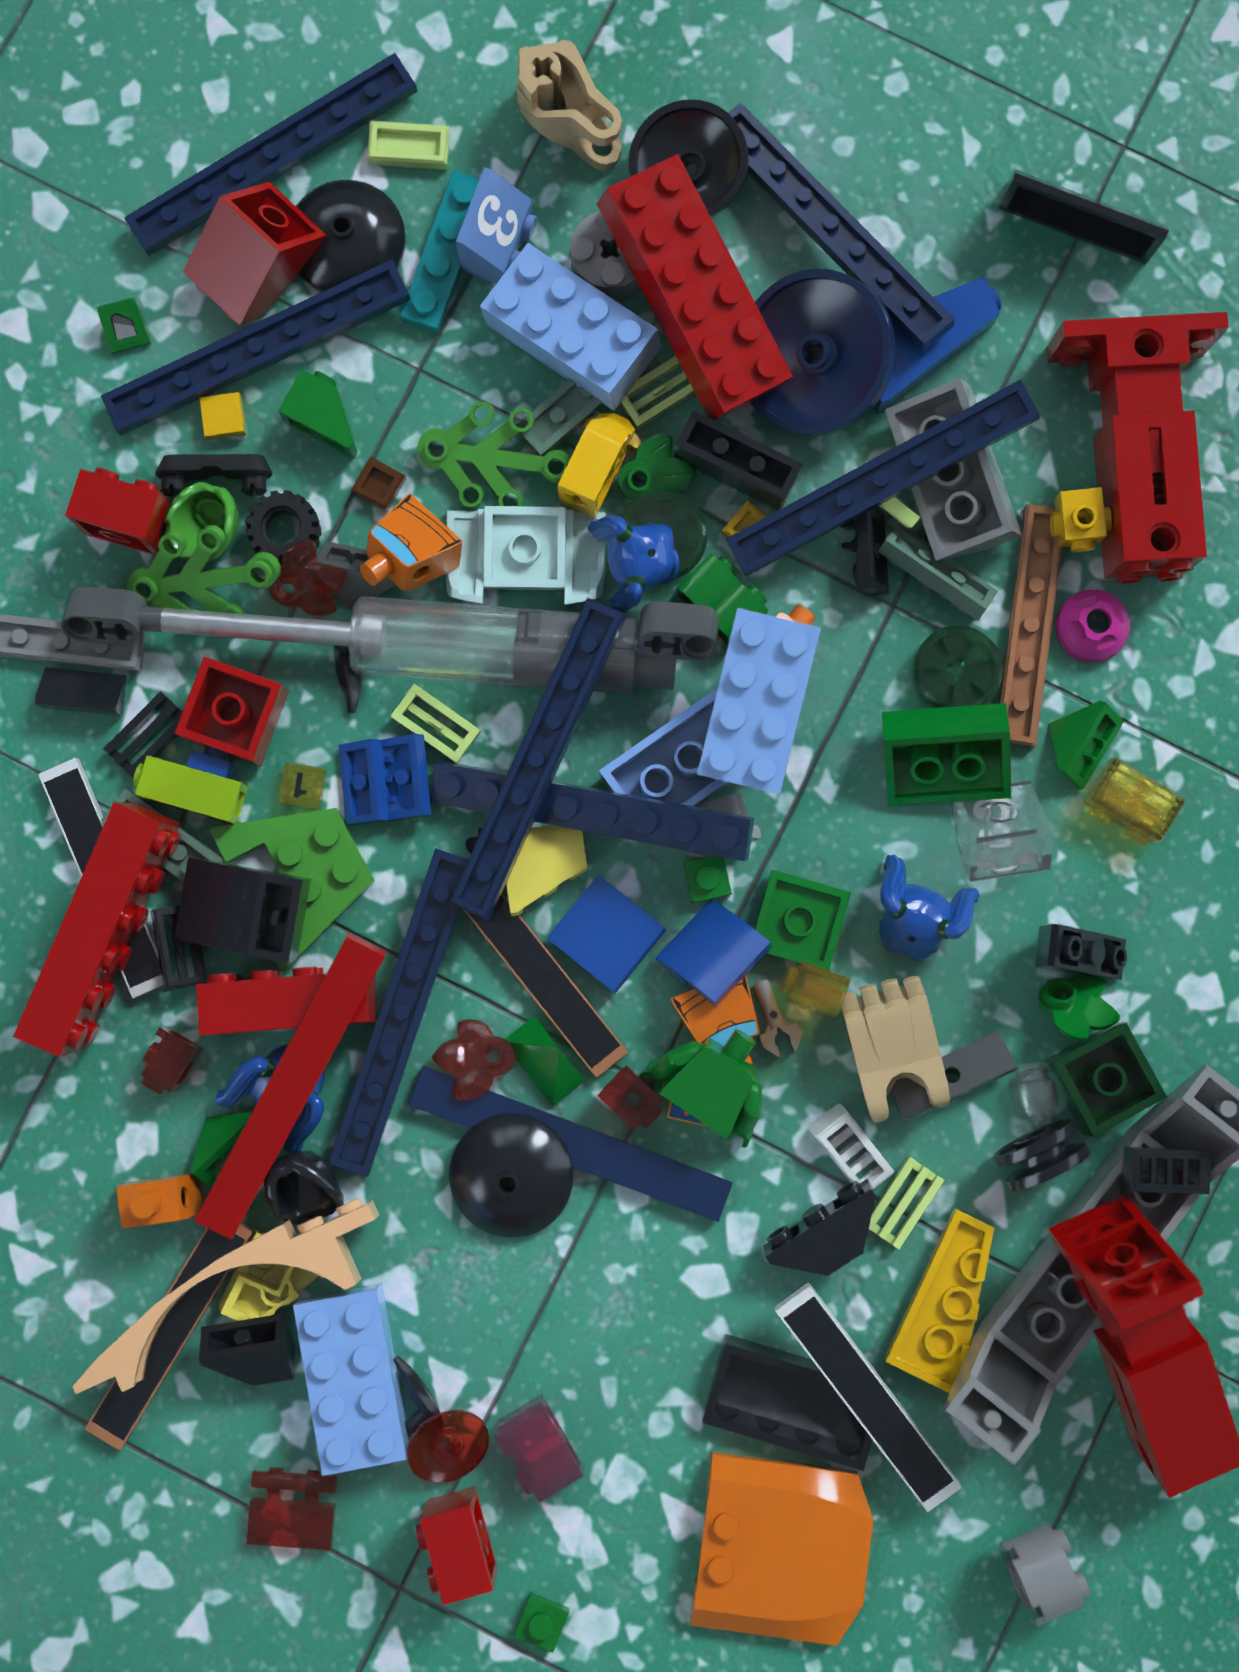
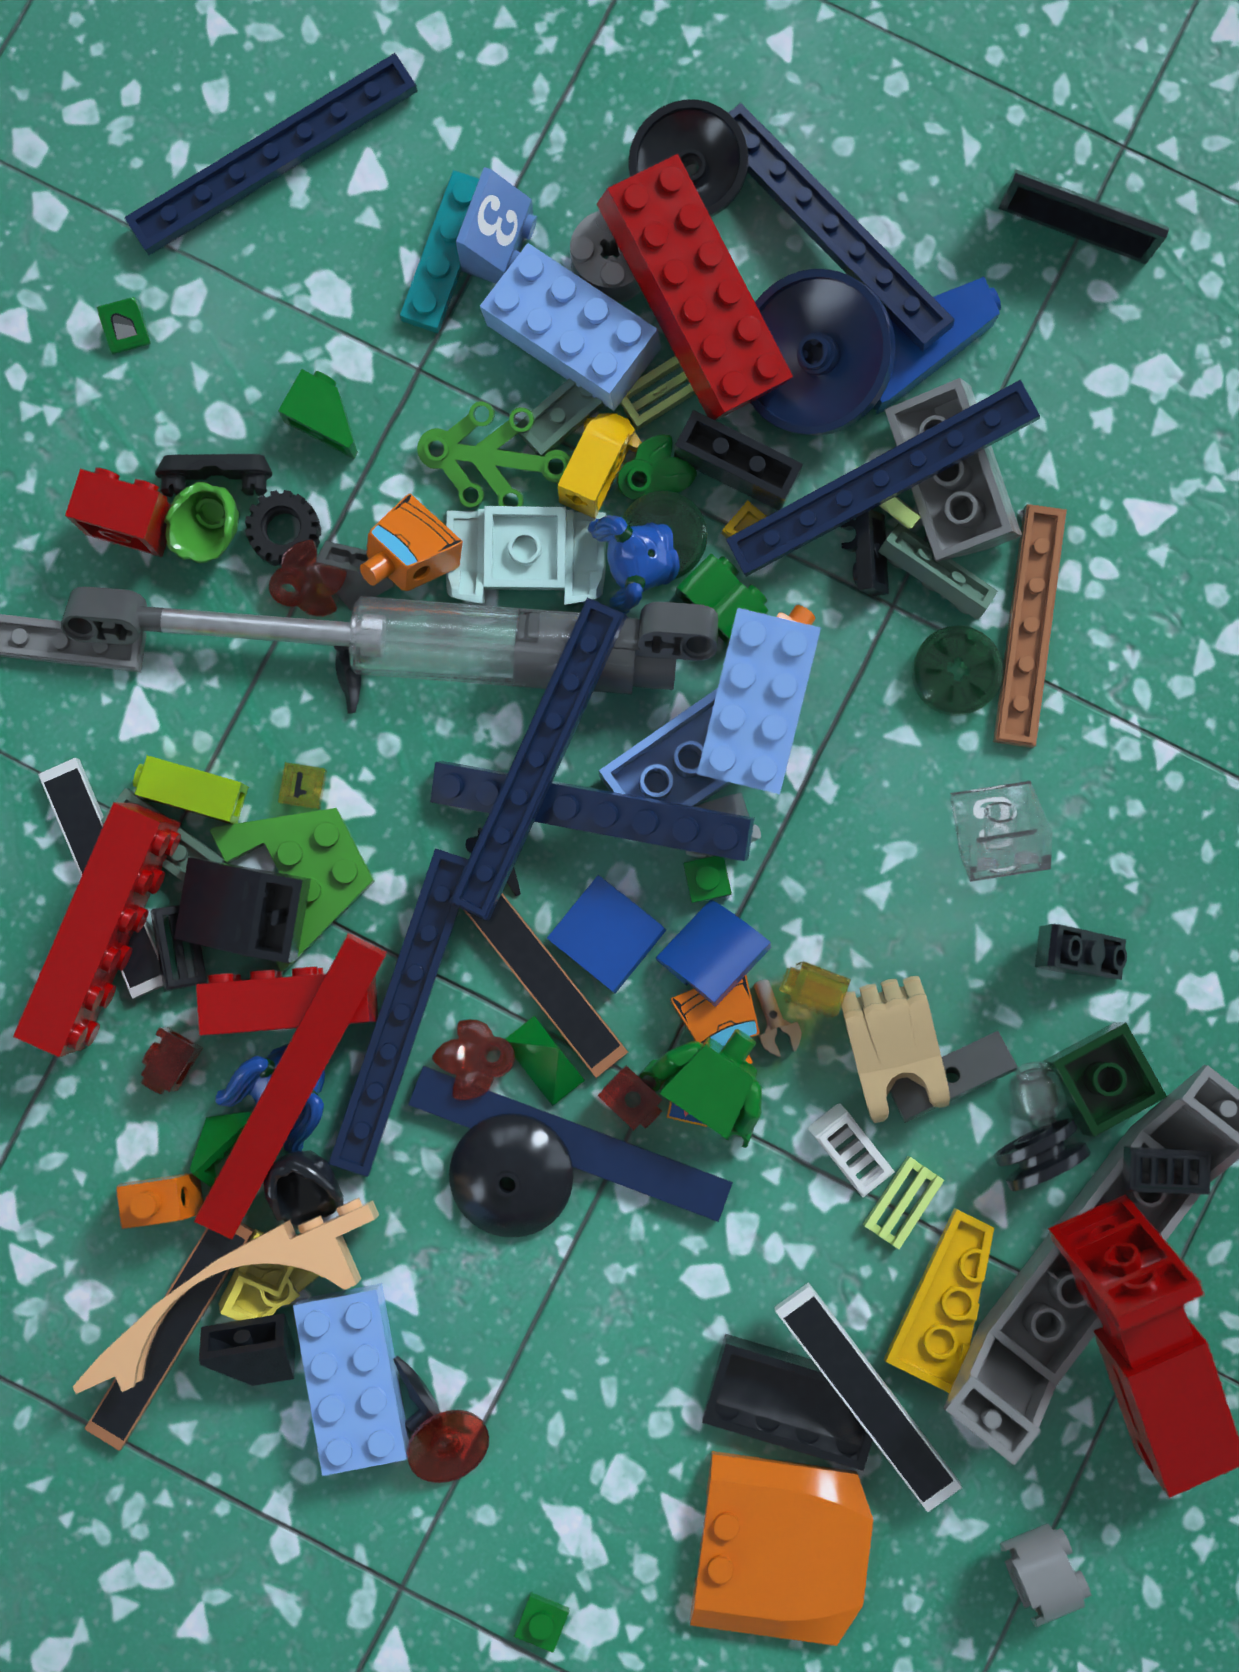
(82, 691): black slope -> none
(135, 724): black tile -> none
(194, 580): bright green plant -> none
(212, 762): blue plate -> none
(223, 416): yellow tile -> none
(232, 711): red brick -> none
(251, 251): slope -> none
(255, 347): dark blue plate -> none
(292, 1522): clear red plate -> none
(373, 235): black dish -> none
(378, 484): reddish brown tile -> none
(384, 779): blue slope -> none
(408, 145): yellowish green tile -> none
(458, 1546): red brick -> none
(463, 744): yellowish green tile -> none
(539, 1449): clear pink brick -> none
(545, 862): light yellow slope -> none
(558, 72): tan piece -> none
(801, 919): green plate -> none
(827, 1234): black slope -> none
(920, 913): blue hair -> none
(947, 754): green slope -> none
(1075, 634): dark pink piece -> none
(1077, 1005): green plate -> none
(1083, 740): green slope -> none
(1084, 506): yellow brick -> none
(1133, 802): clear yellow brick -> none
(1147, 441): red brick -> none

